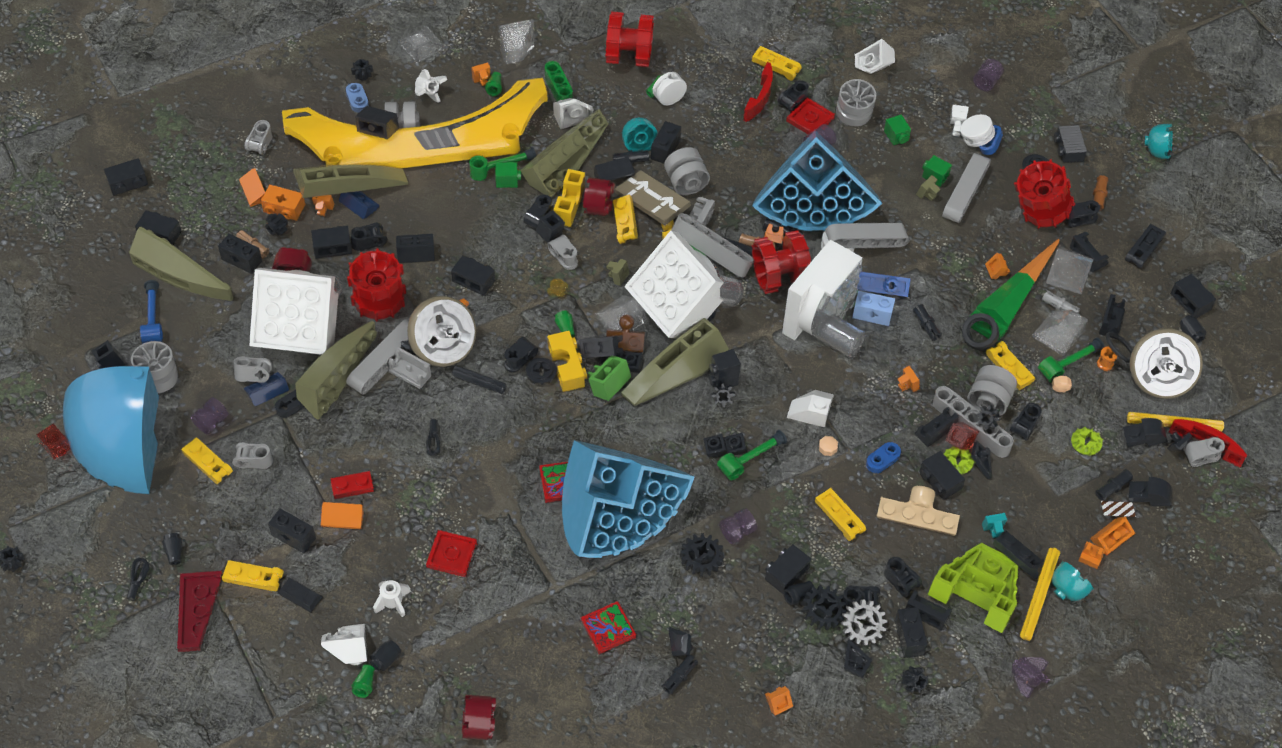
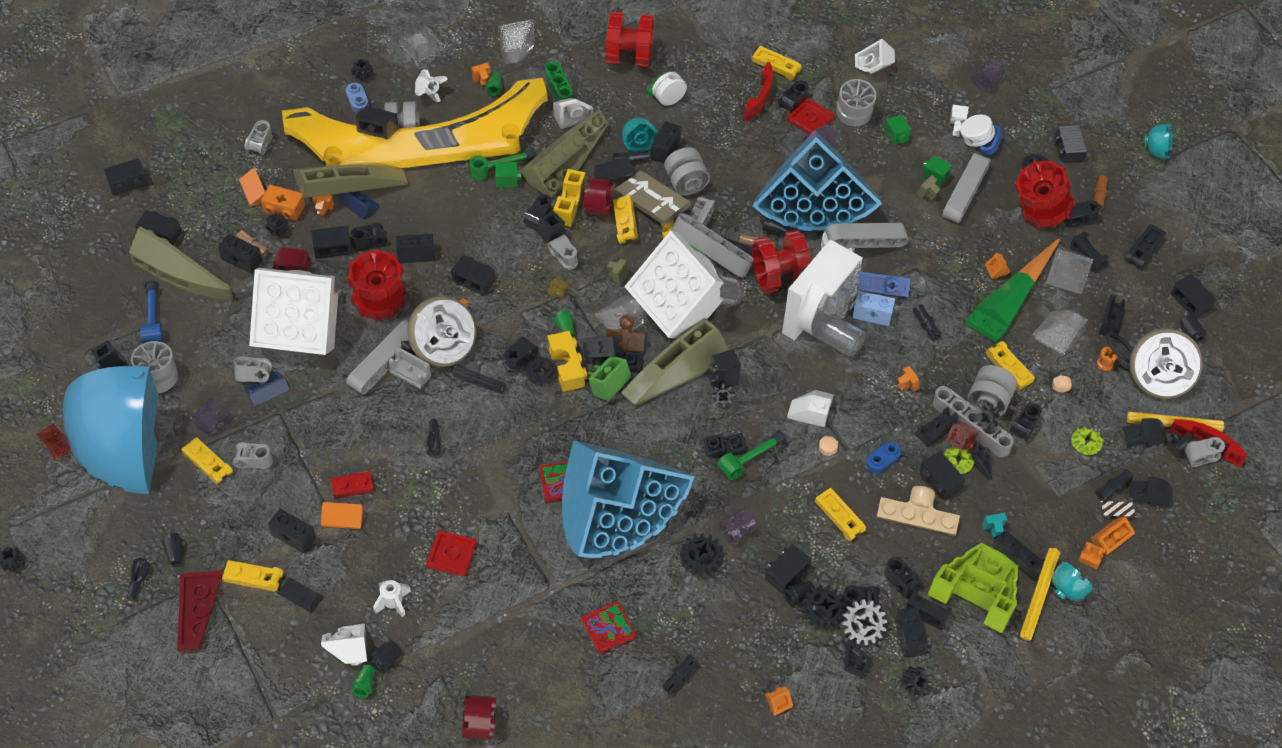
(289, 401): black beam -> none
(329, 373): olive wedge -> none
(680, 642): black piece -> none
(774, 236): orange tile -> none
(983, 345): black tyre -> none
(1029, 673): clear purple brick -> none
(1052, 368): green piece -> none
(1058, 302): light grey pin -> none

